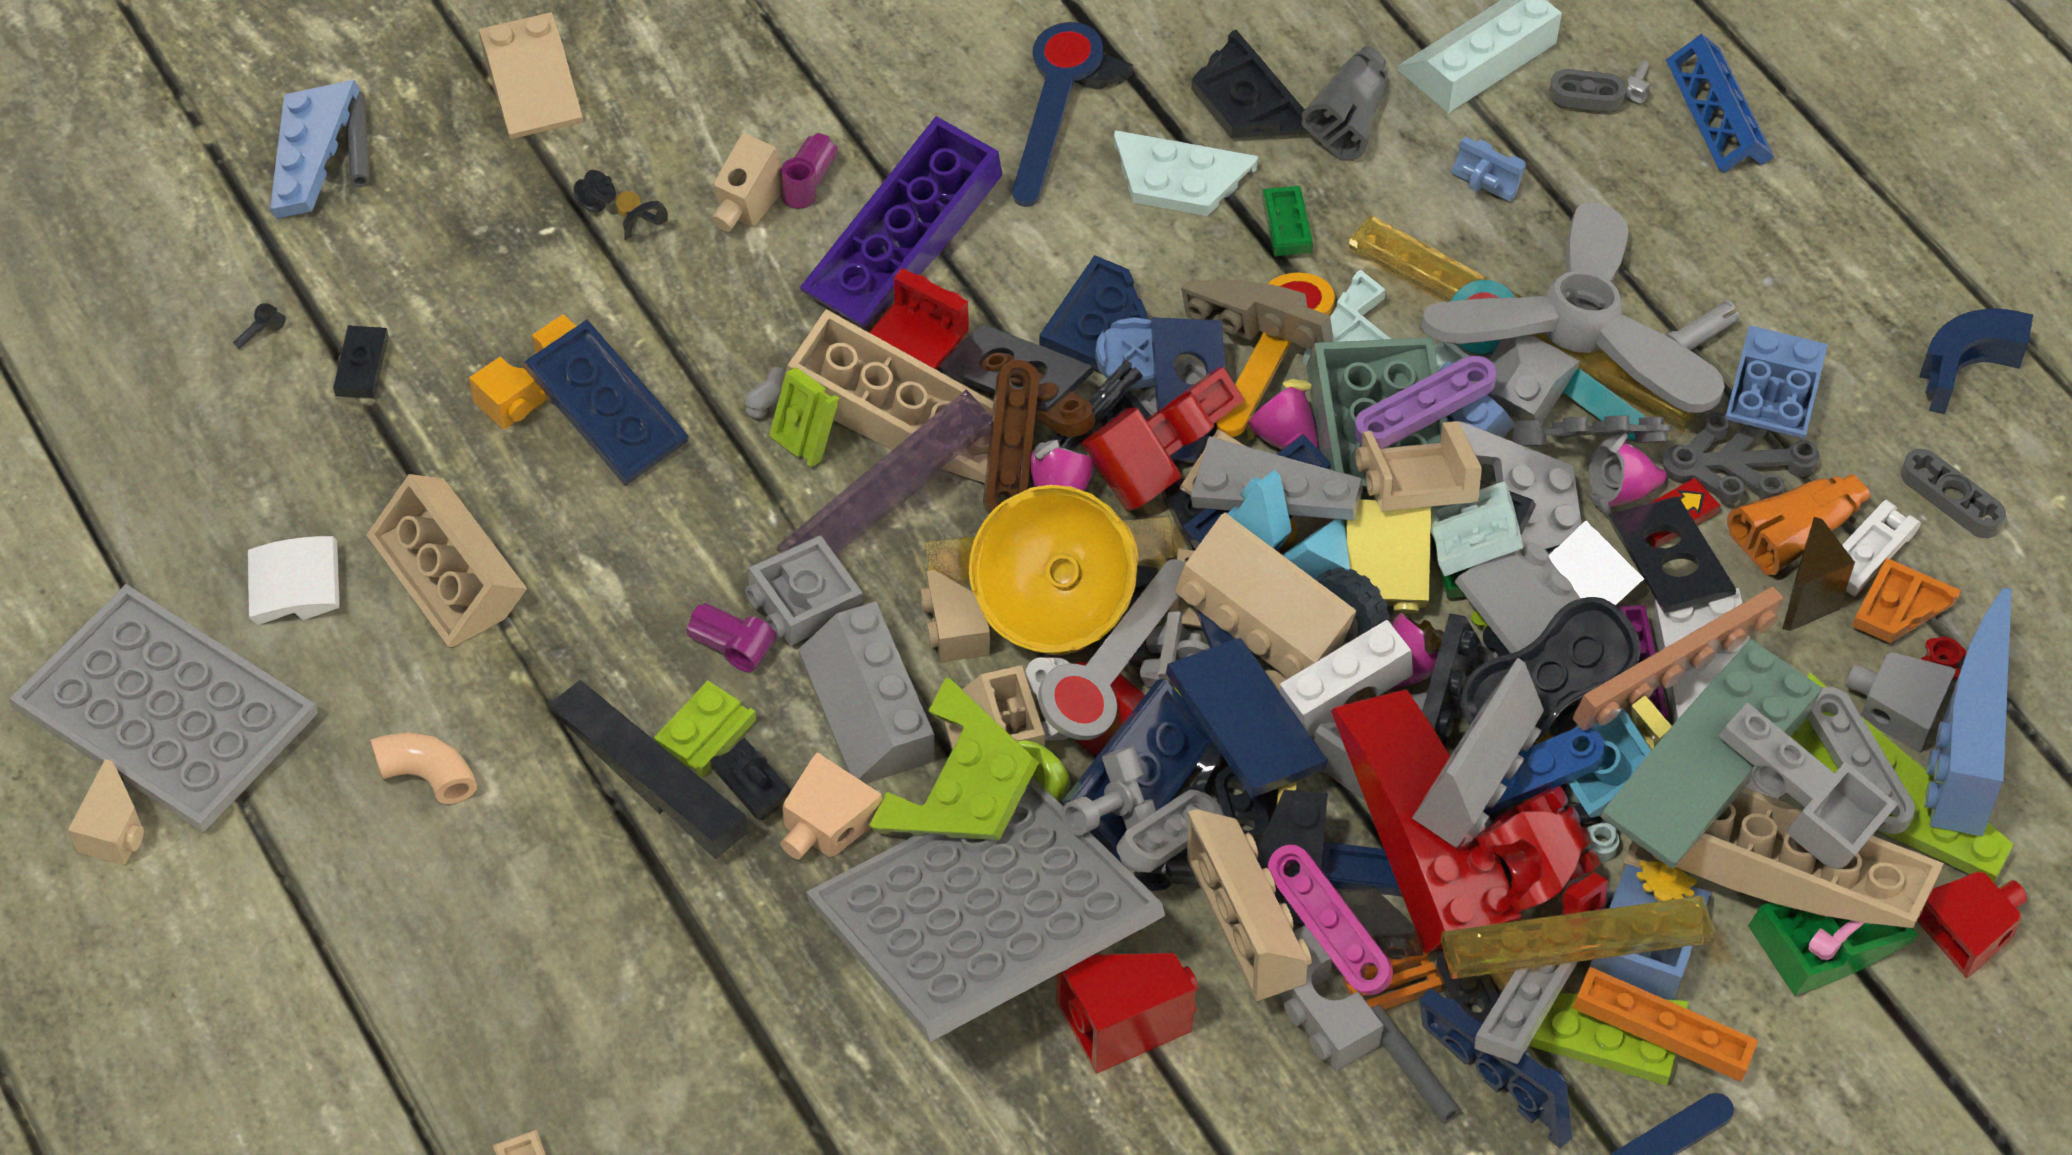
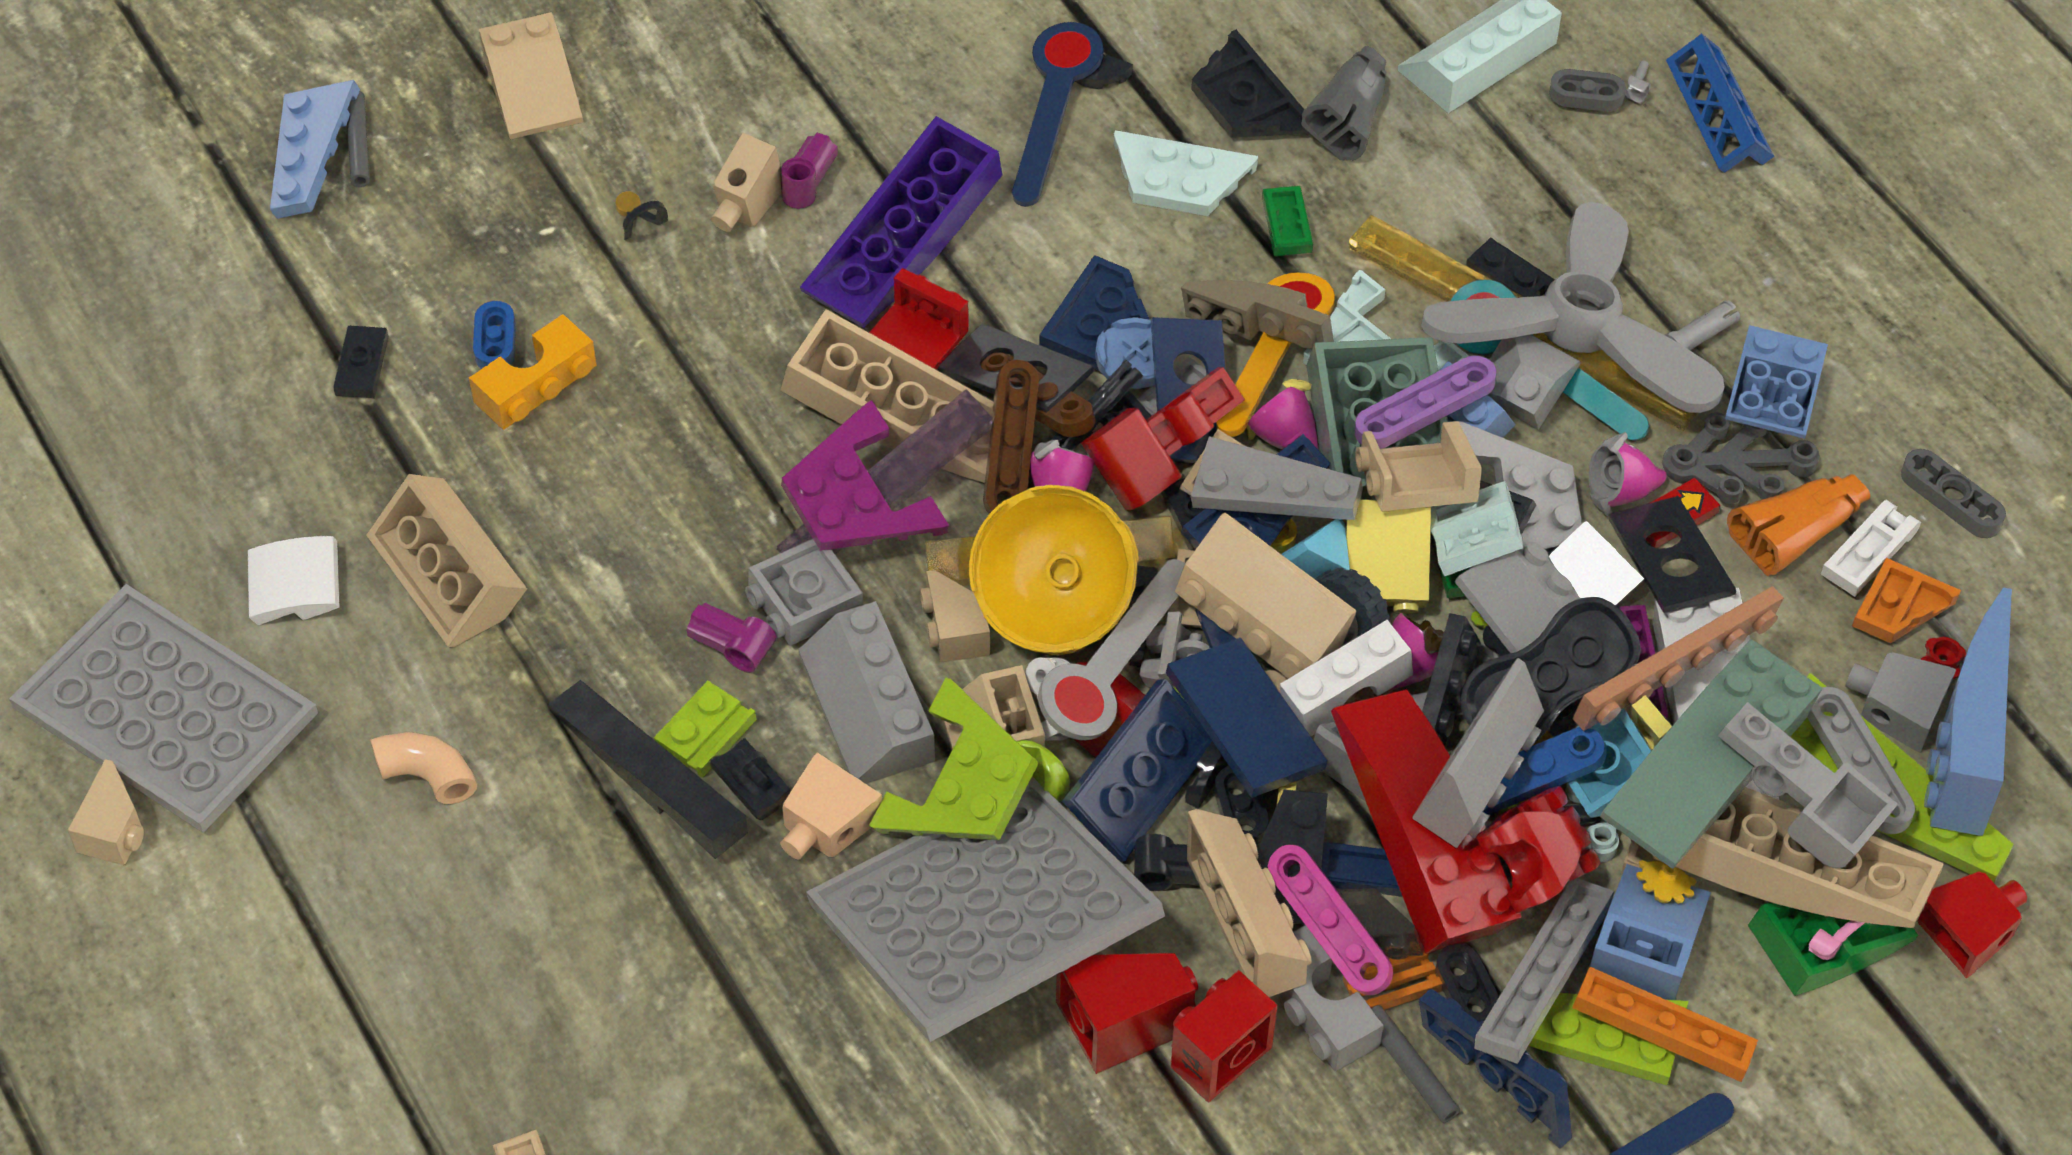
(265, 316): black hand -> none
(493, 340): none -> blue plate
(594, 191): black wheel -> none
(605, 402): dark blue tile -> none
(765, 394): light grey arm -> none
(803, 416): lime plate -> none
(842, 500): none -> magenta wing
(1120, 796): light grey bar -> none
(1162, 832): light grey plate -> none
(1222, 1035): none -> red brick
(1264, 510): medium azure slope -> none
(1488, 169): medium blue hips -> none
(1509, 269): none -> black plate
(1577, 937): clear yellow plate -> none
(1585, 895): red plate -> none
(1648, 431): dark grey plant -> none
(1819, 578): dark brown slope -> none
(1971, 338): dark blue arch -> none

